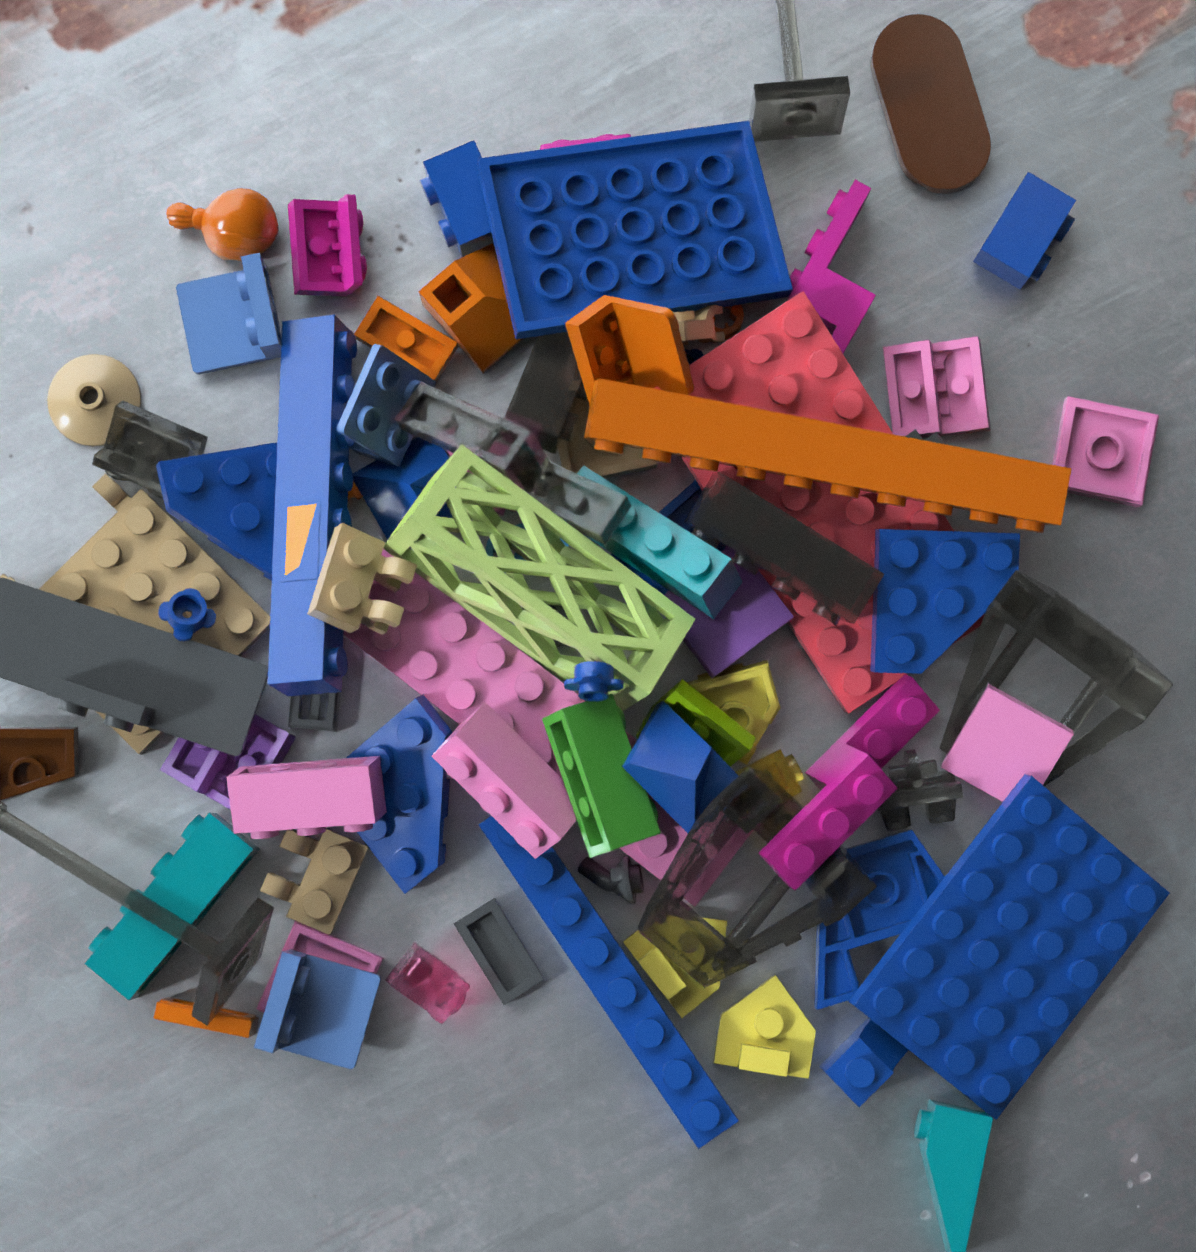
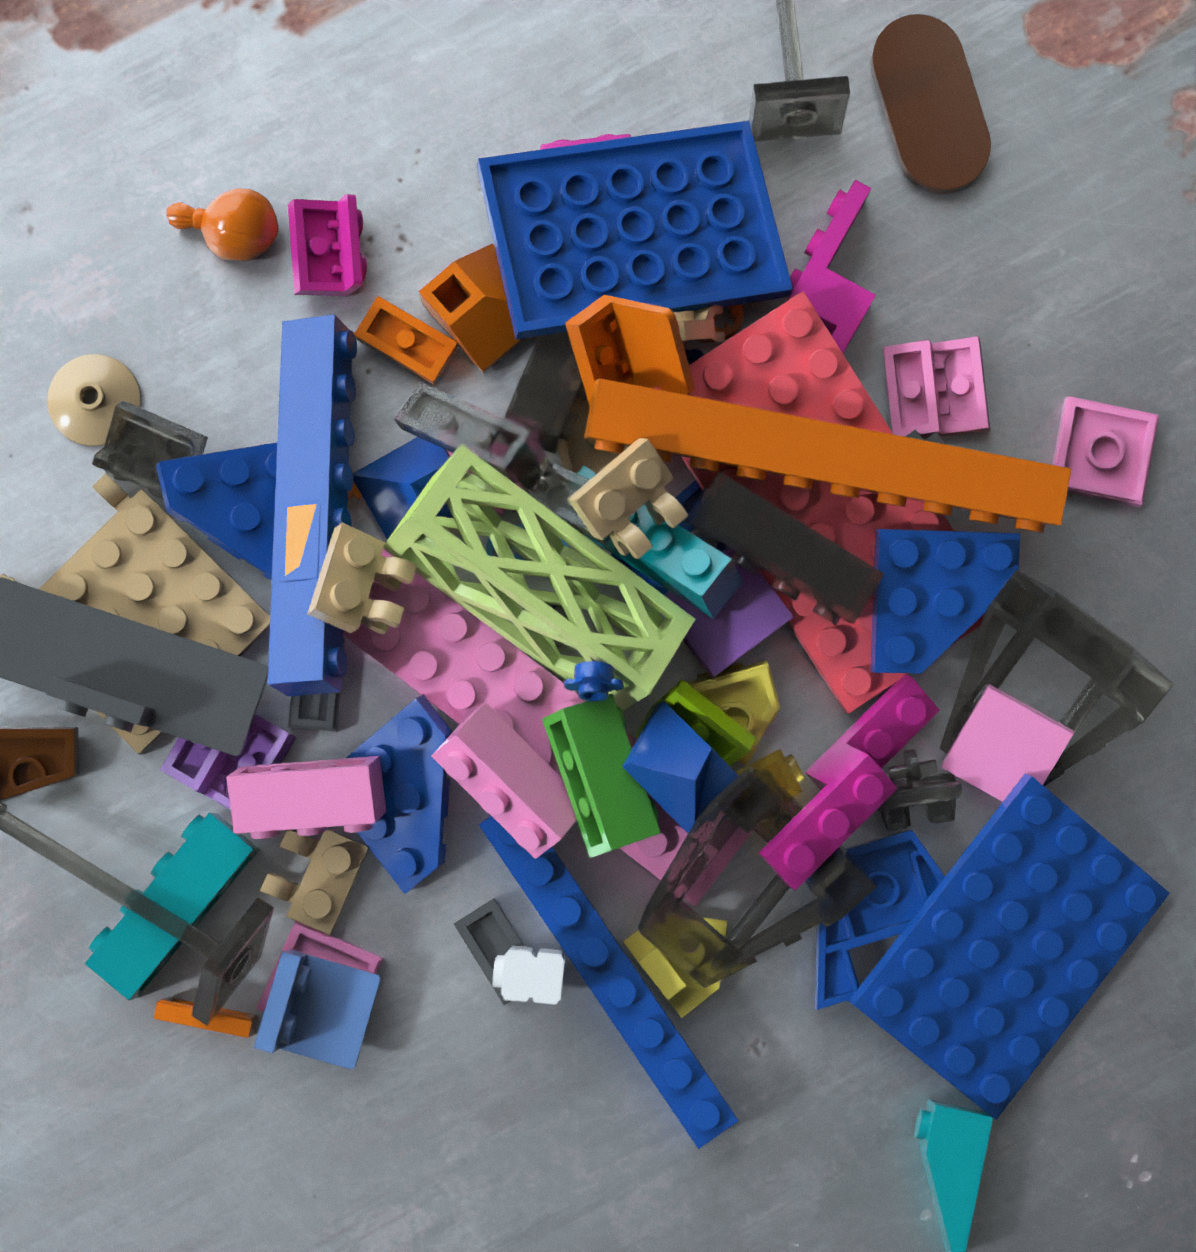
(187, 601): blue plate -> none
(230, 318): medium blue bracket -> none
(375, 402): medium blue bracket -> none
(429, 982): clear pink bracket -> none
(456, 187): blue brick -> none
(530, 974): none -> white brick
(620, 490): none -> tan plate
(624, 880): dark grey plate -> none
(766, 1033): light yellow plate -> none
(864, 1061): blue arch -> none
(1025, 231): blue brick -> none

